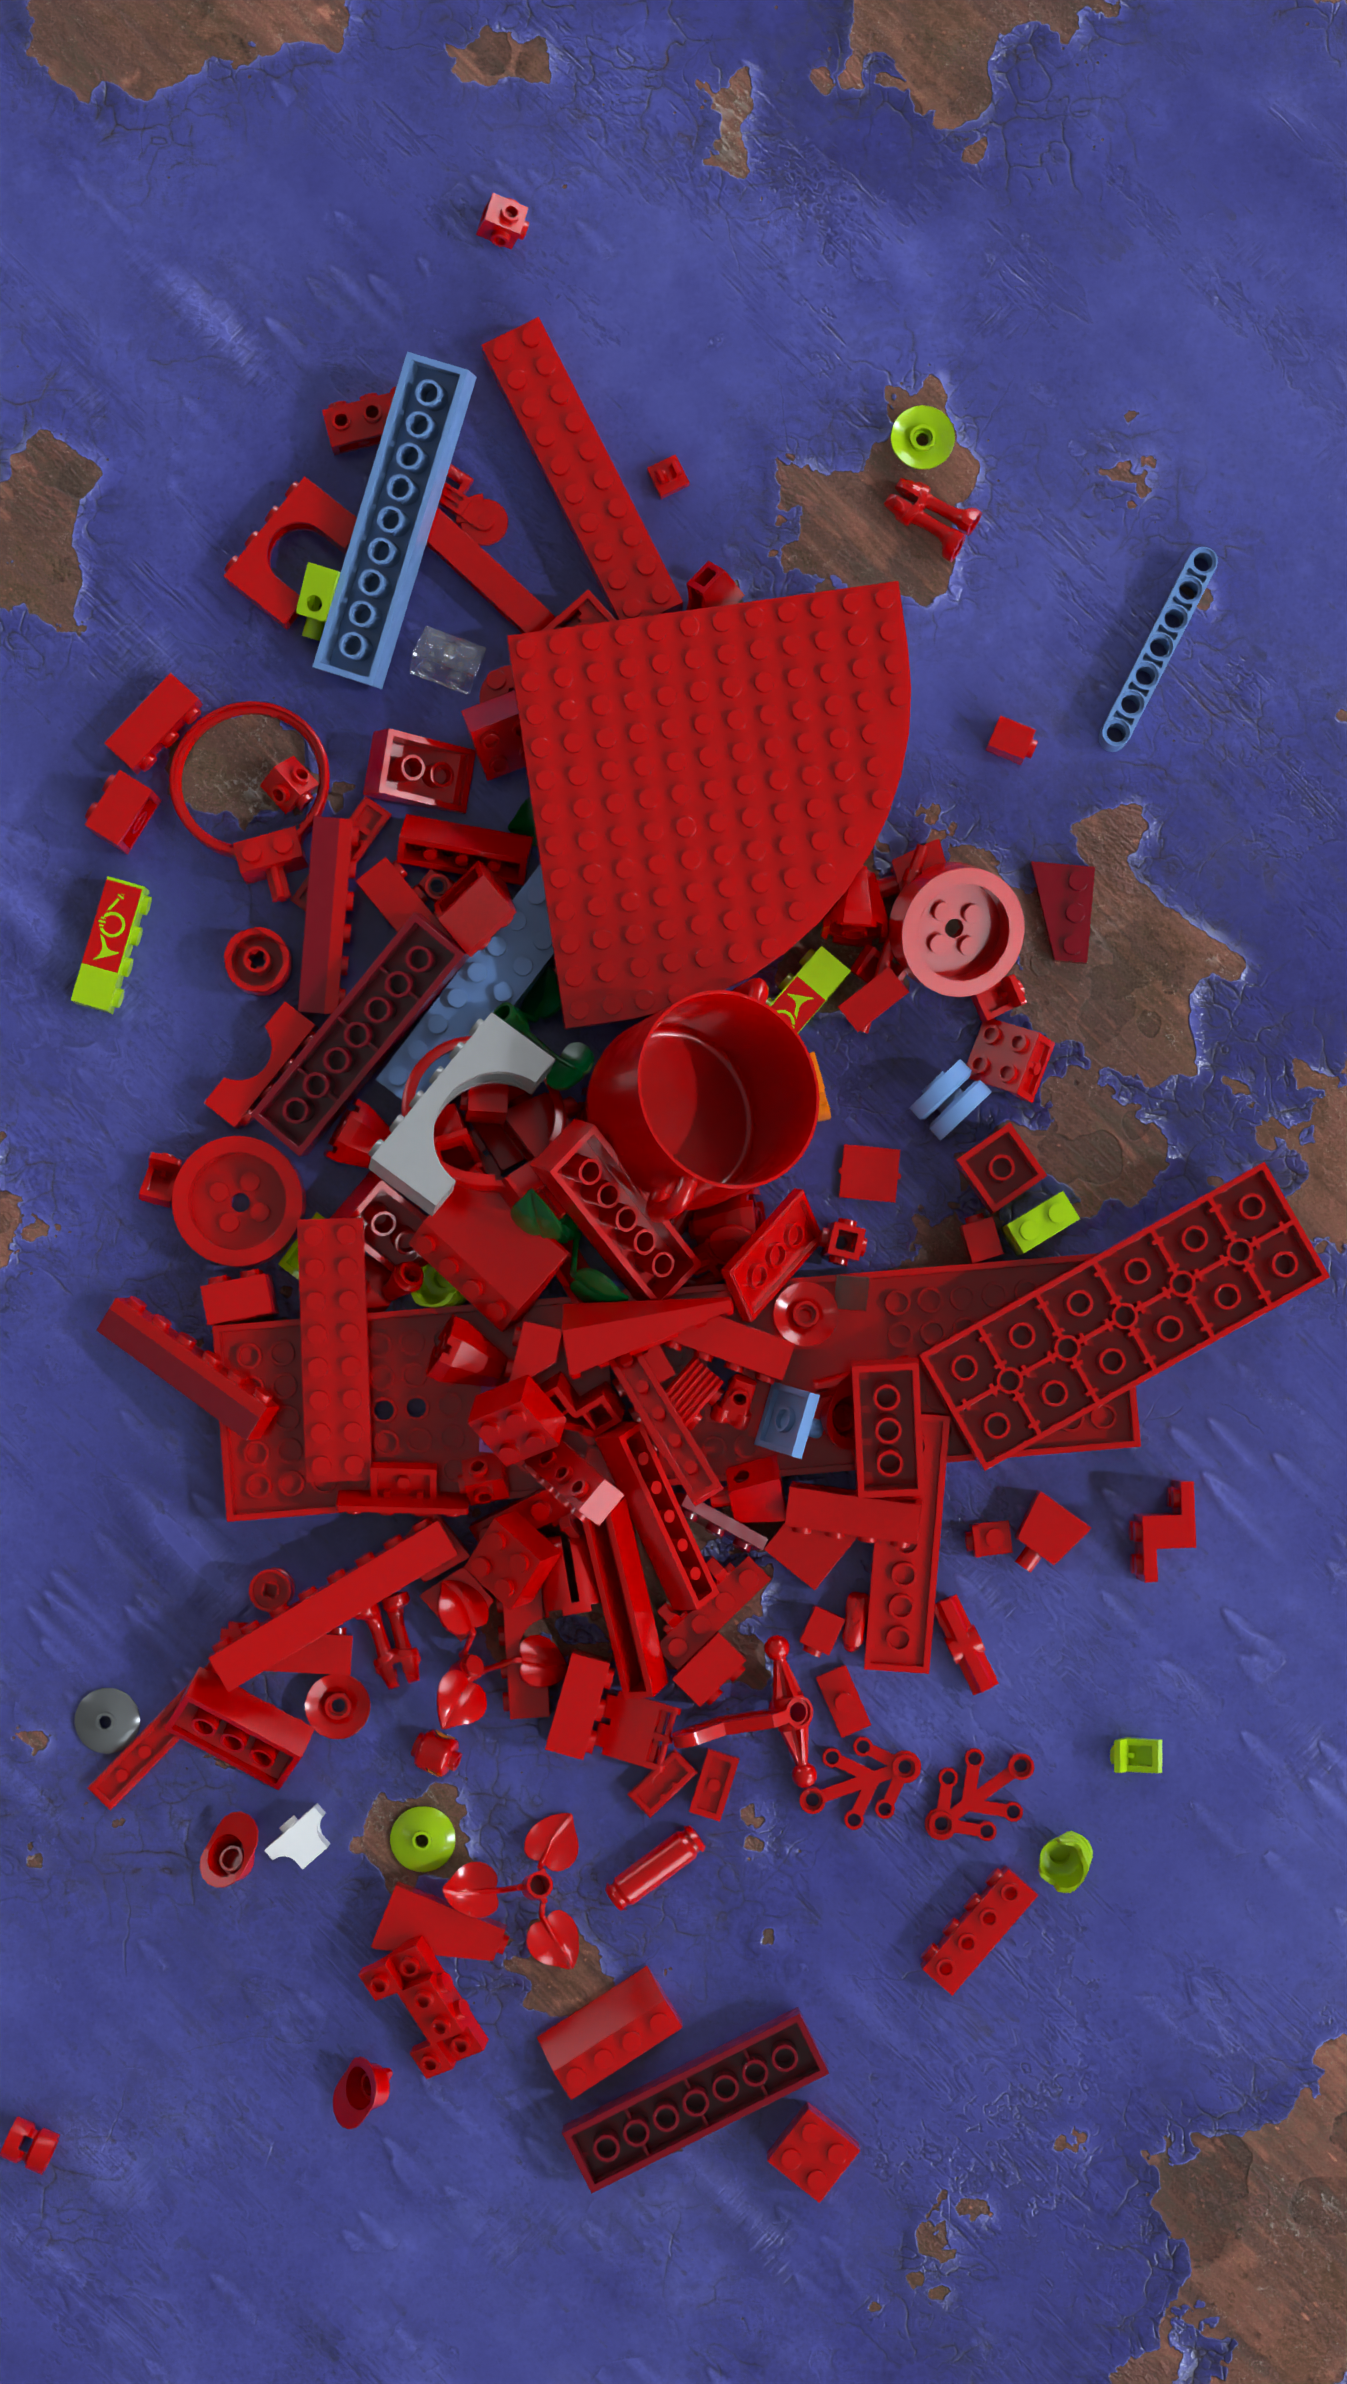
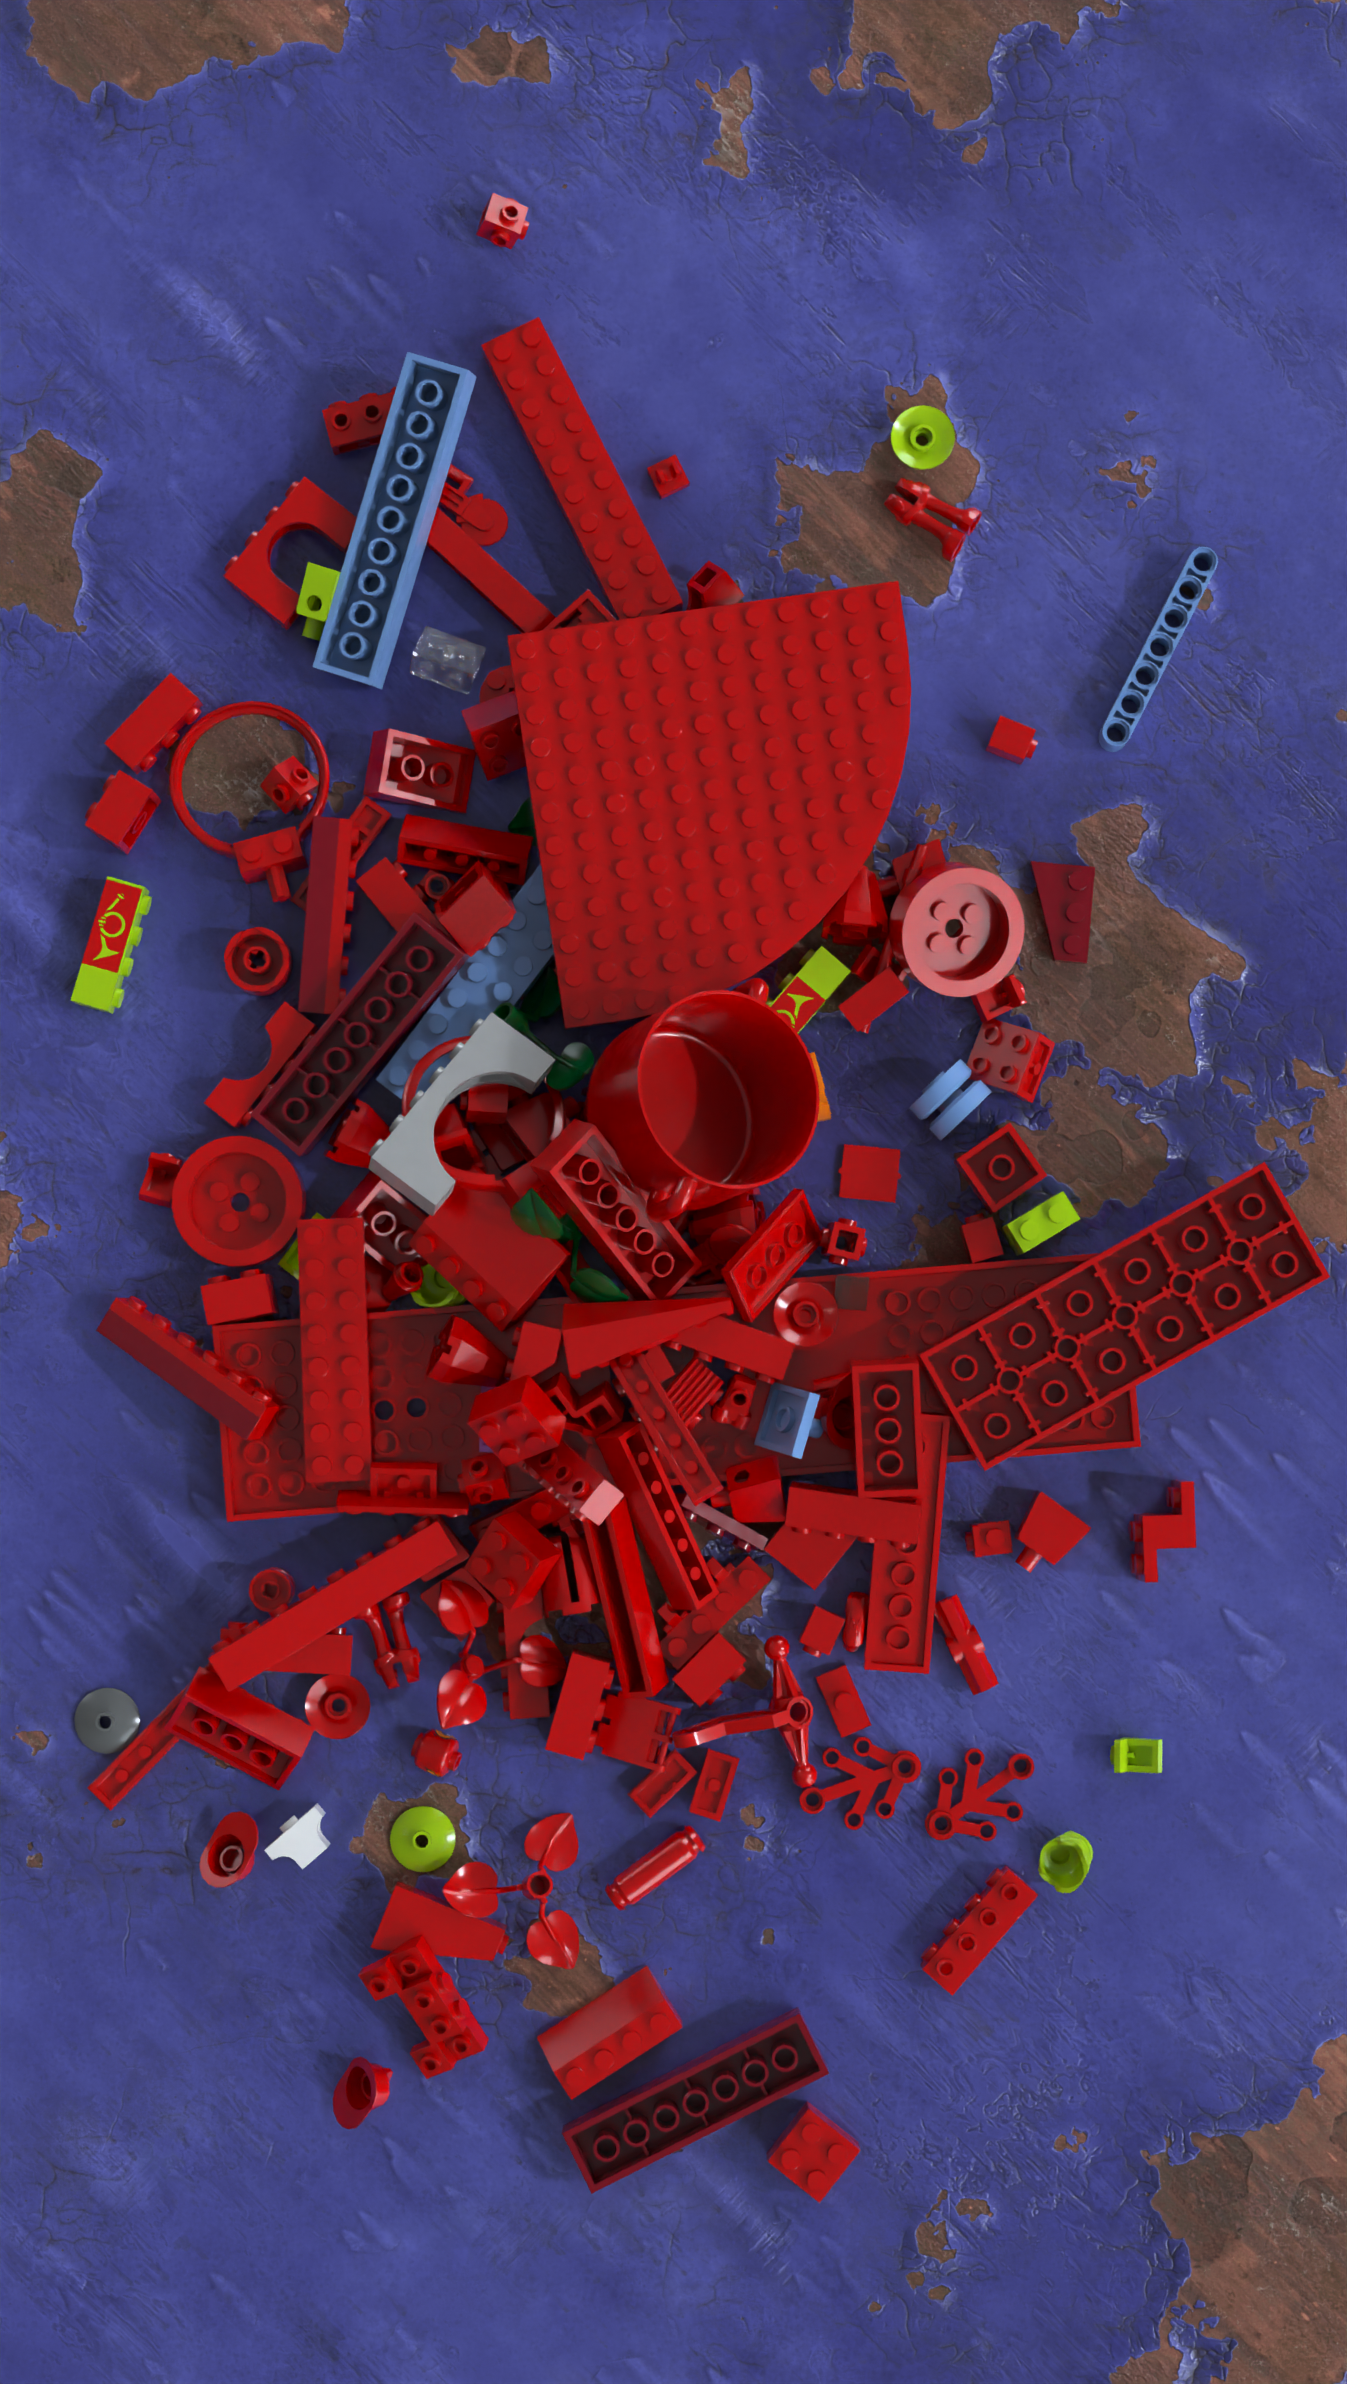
(40, 2151): red wheel -> none

